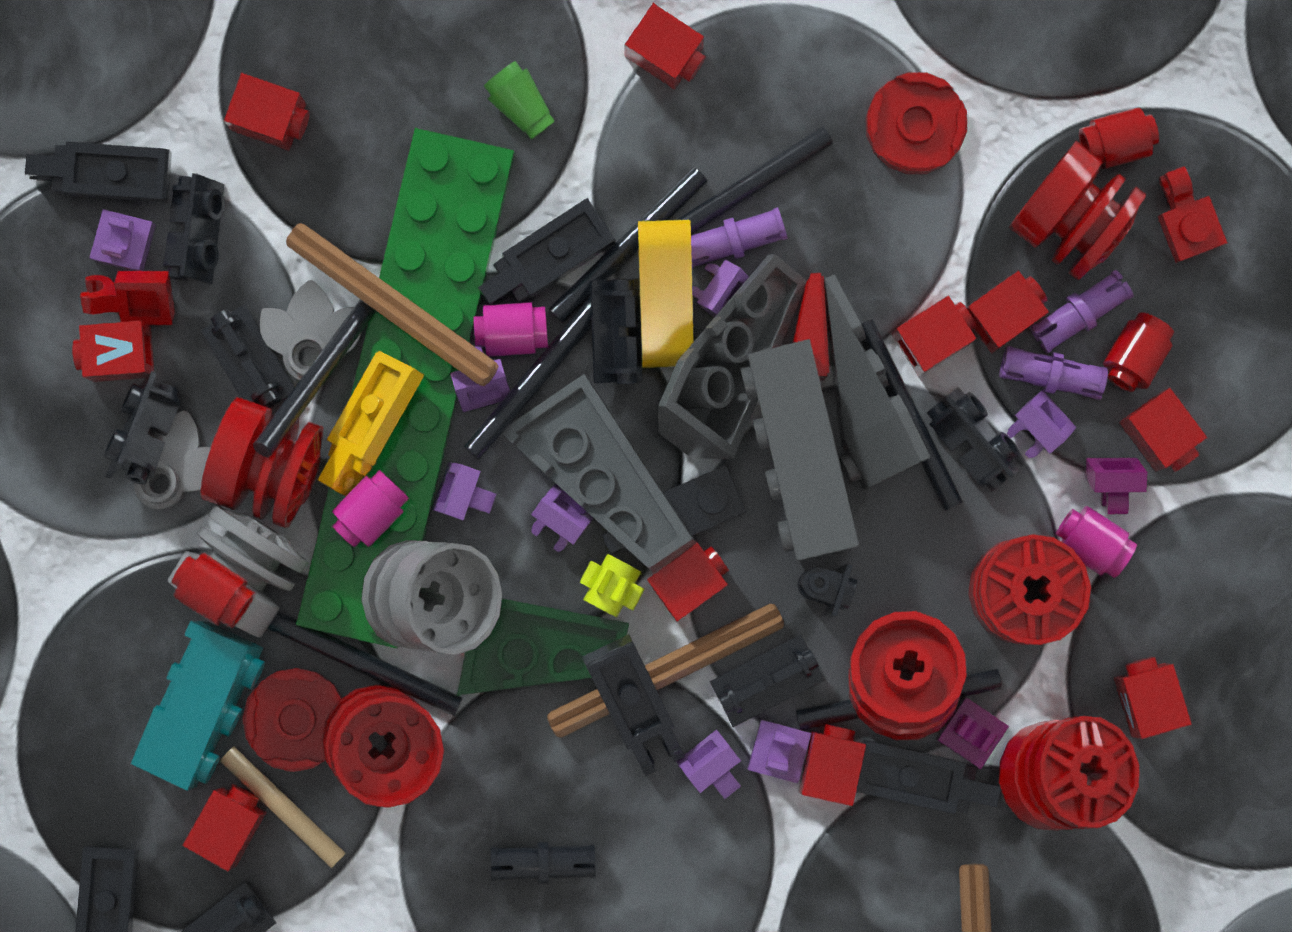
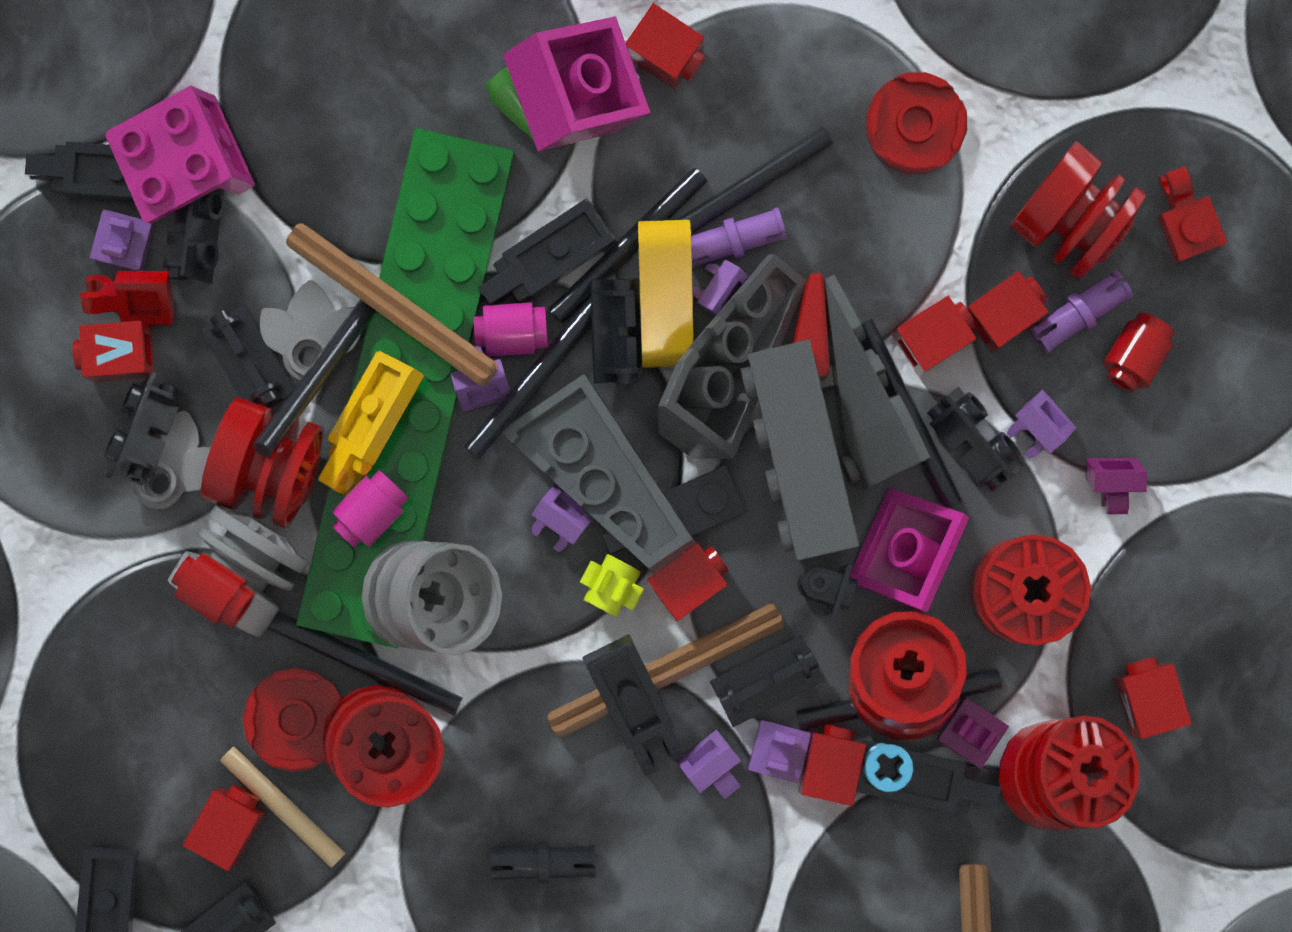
(178, 153): none -> dark pink bracket
(198, 705): teal wedge -> none
(267, 112): red brick -> none
(460, 491): medium lavender tile -> none
(535, 648): dark green wing -> none
(576, 83): none -> dark pink brick
(904, 767): none -> medium azure bush
(908, 549): none -> dark pink slope
(1053, 372): medium lavender pin -> none
(1097, 541): dark pink brick -> none
(1121, 137): red brick -> none
(1164, 432): red brick -> none

